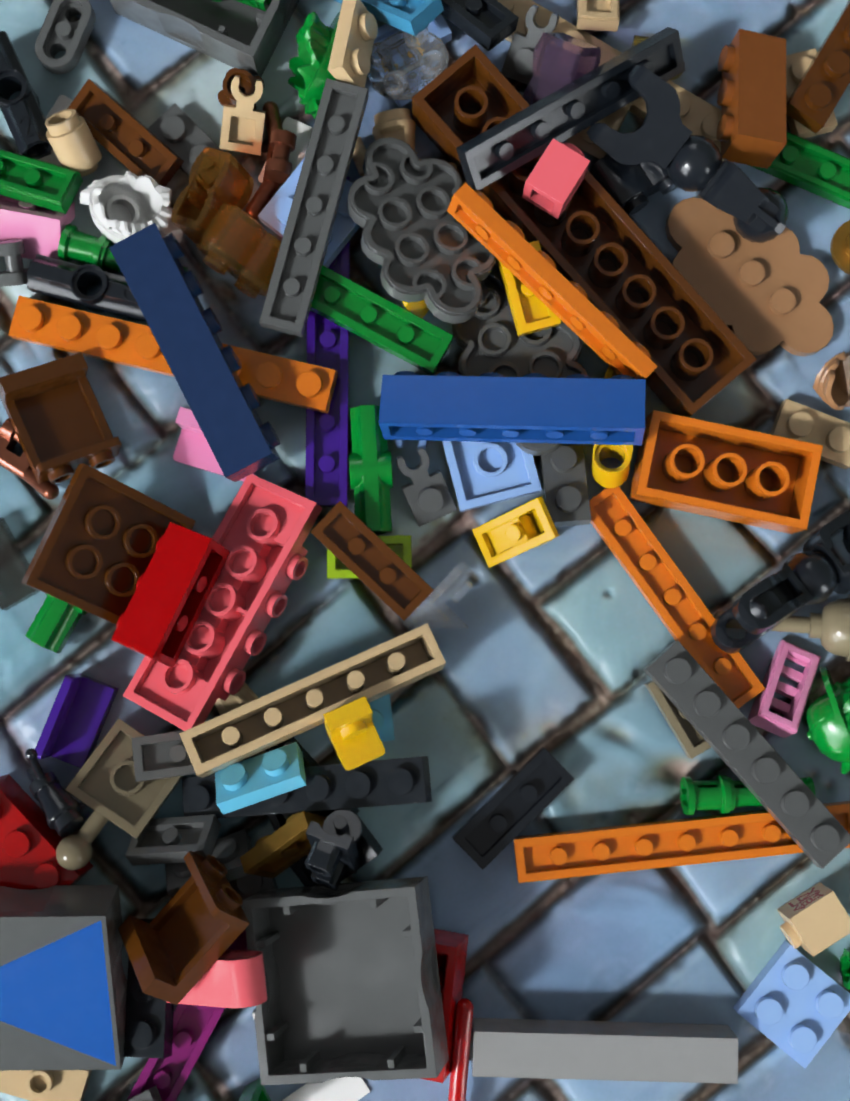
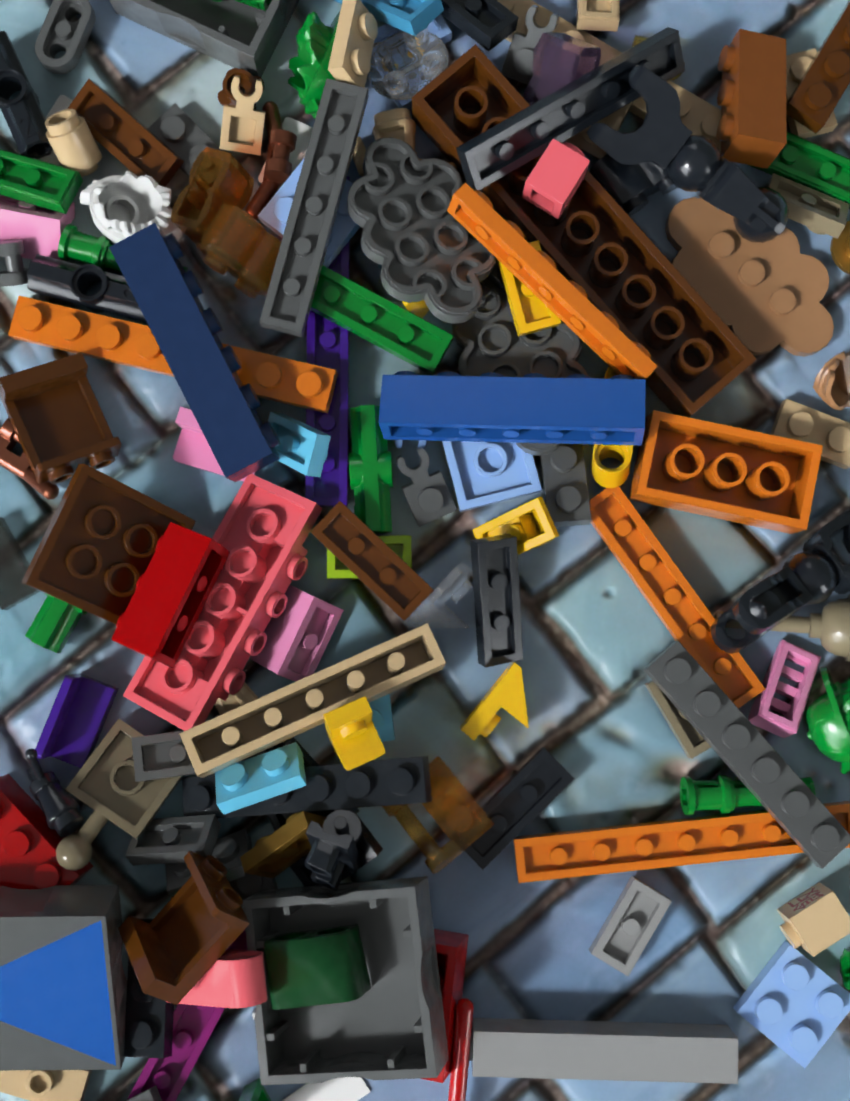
(298, 635): none -> bright pink panel
(301, 445): none -> medium azure plate
(316, 967): none -> dark green piece
(452, 810): none -> clear orange plate
(497, 599): none -> black plate
(505, 693): none -> yellow slope
(630, 925): none -> light grey plate
(810, 207): none -> dark tan plate

